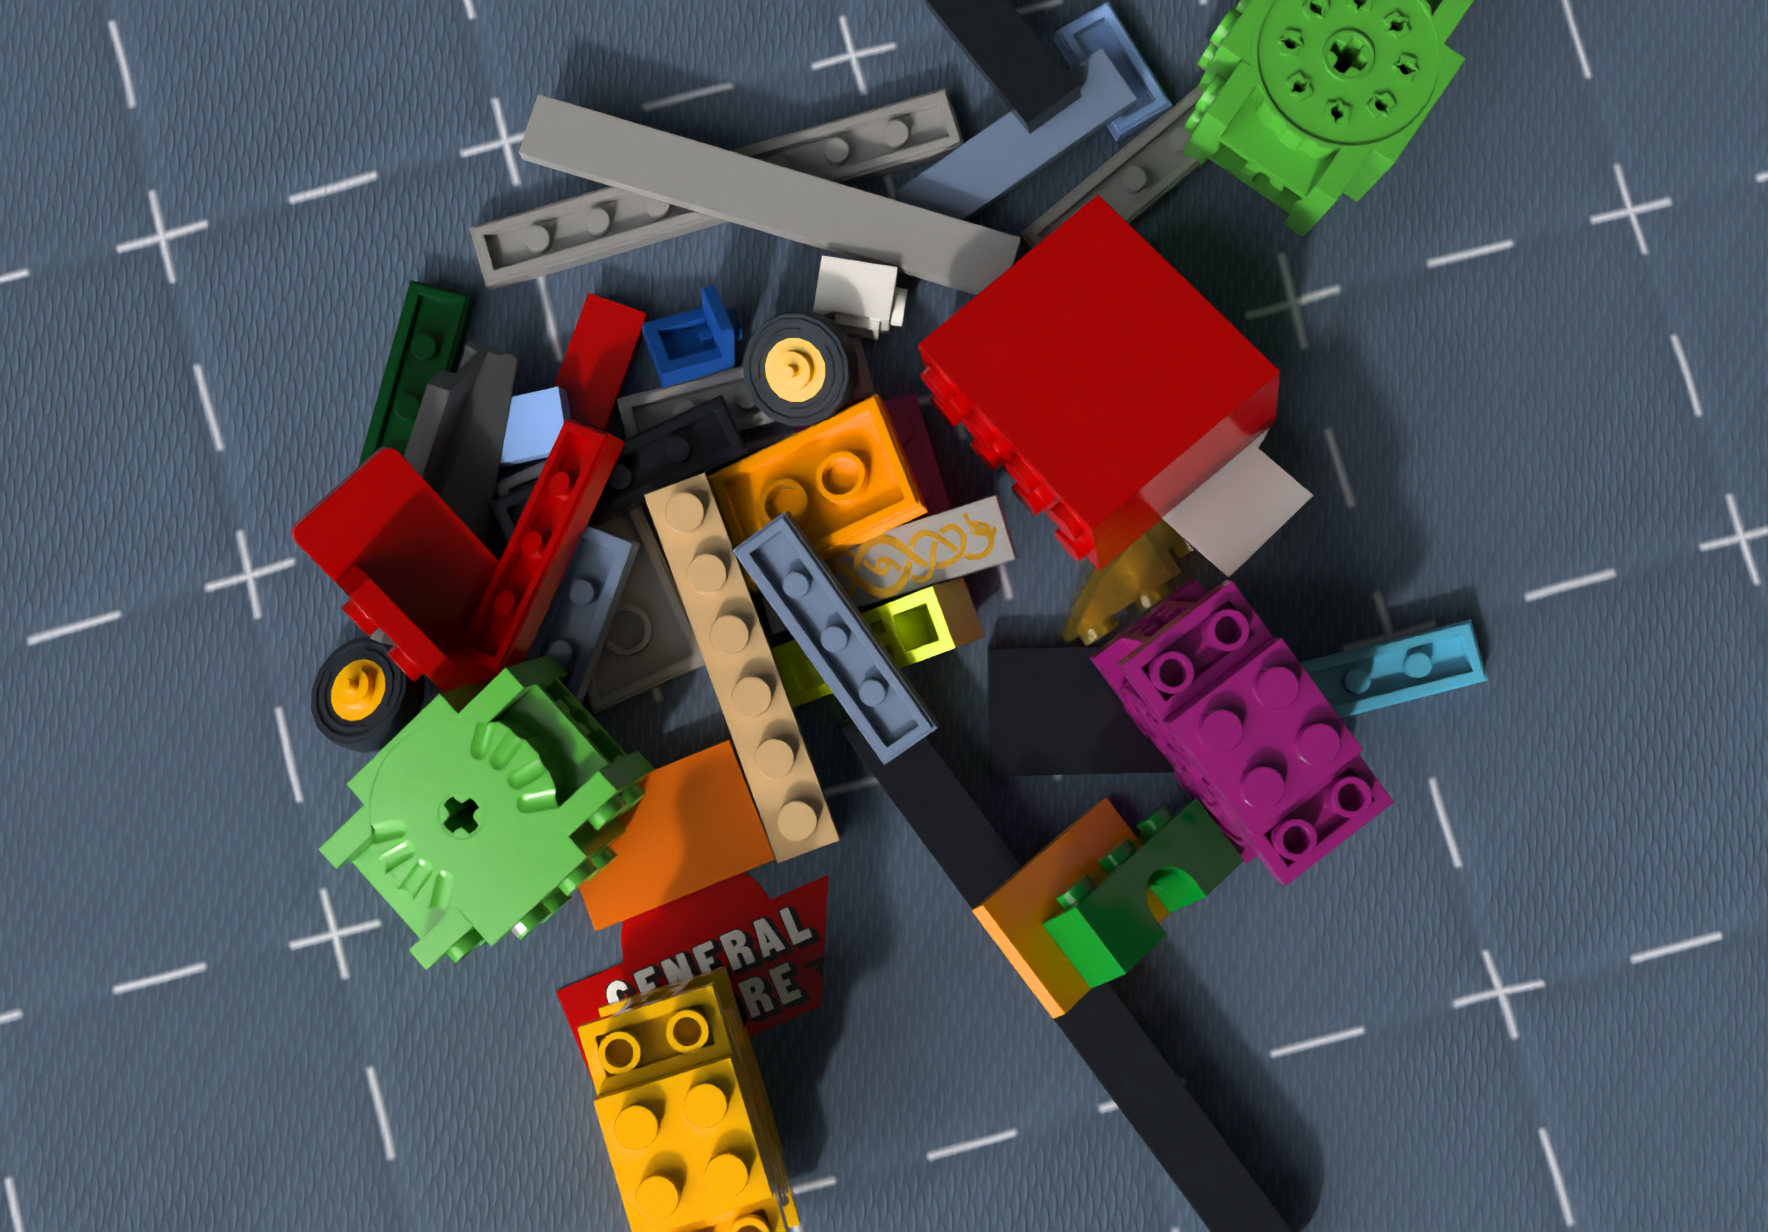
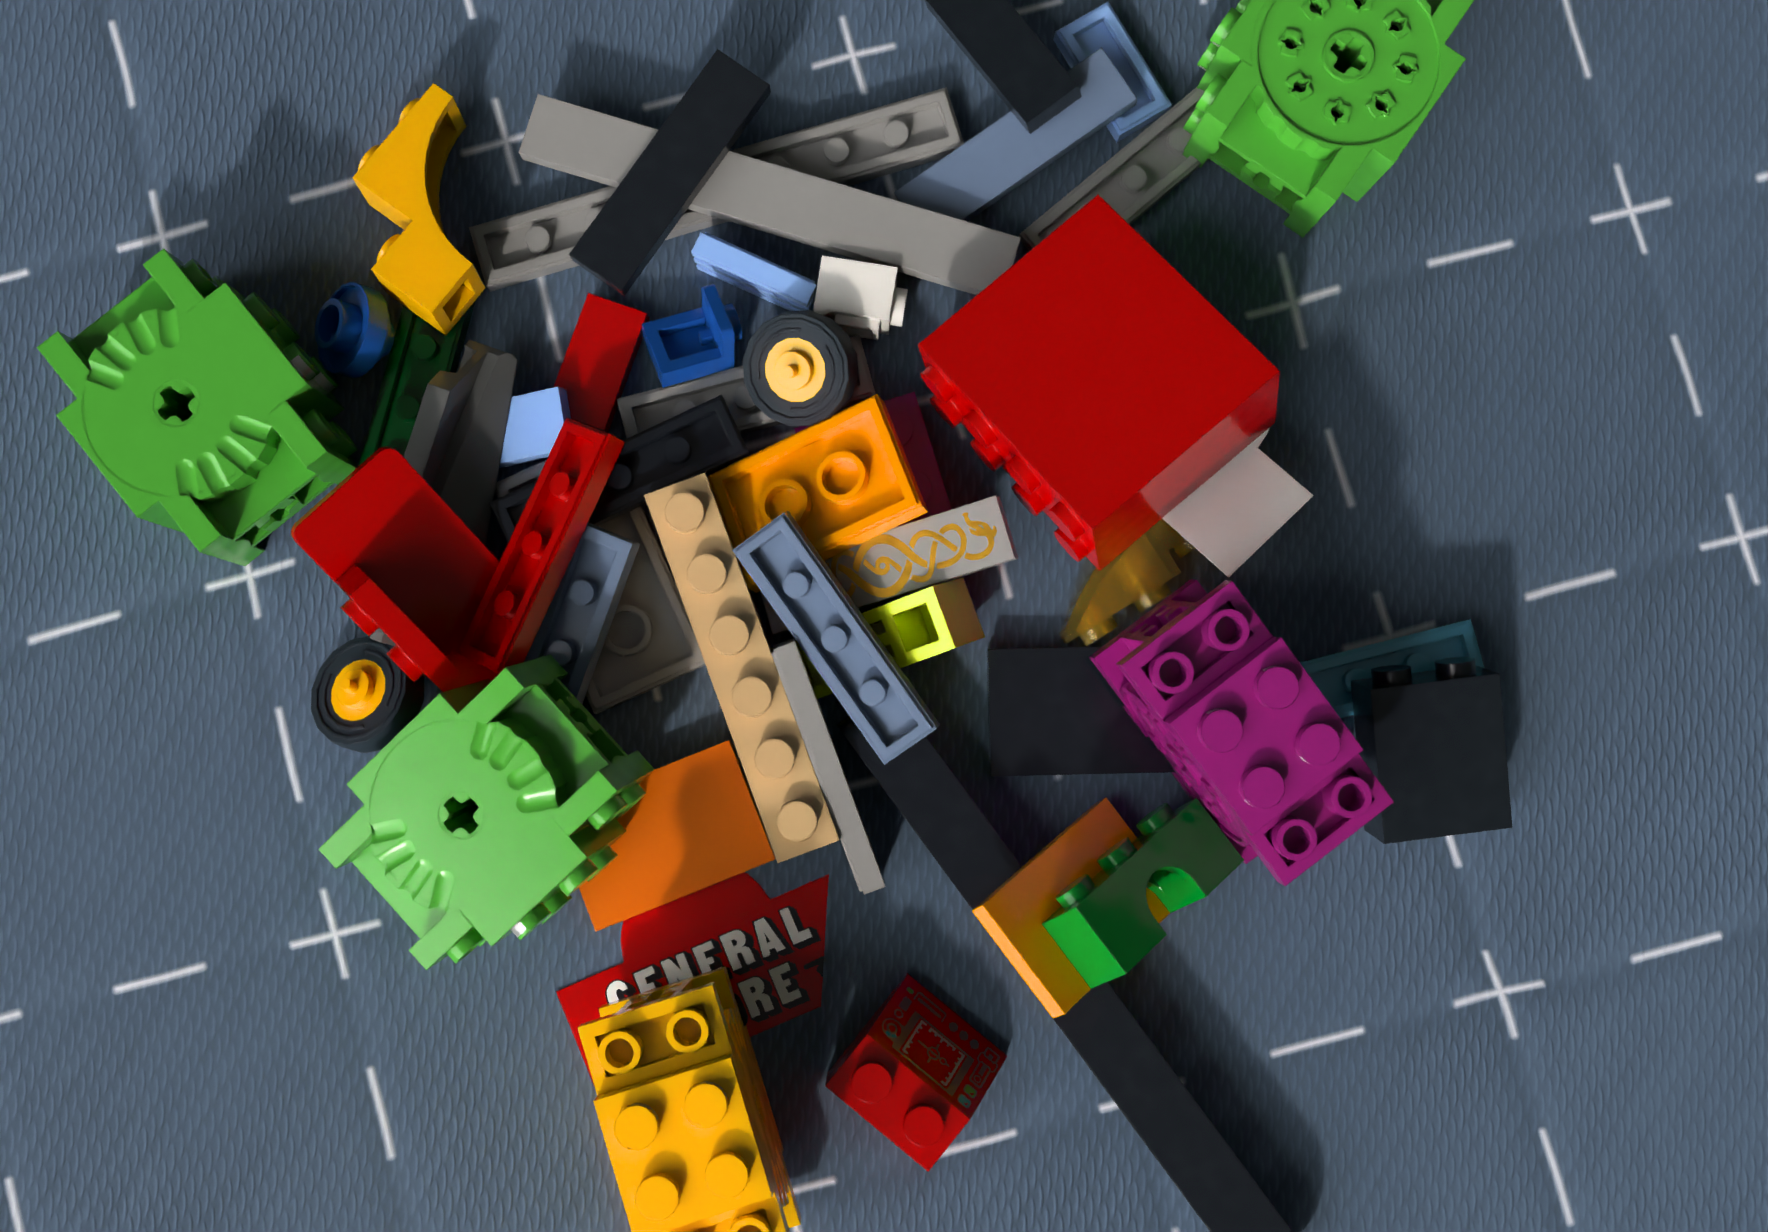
(203, 409): none -> bright green piece
(353, 330): none -> blue plate
(404, 185): none -> yellow arch
(670, 172): none -> black tile
(753, 273): none -> light blue tile
(827, 766): none -> light grey tile
(916, 1072): none -> red slope
(1434, 749): none -> black brick

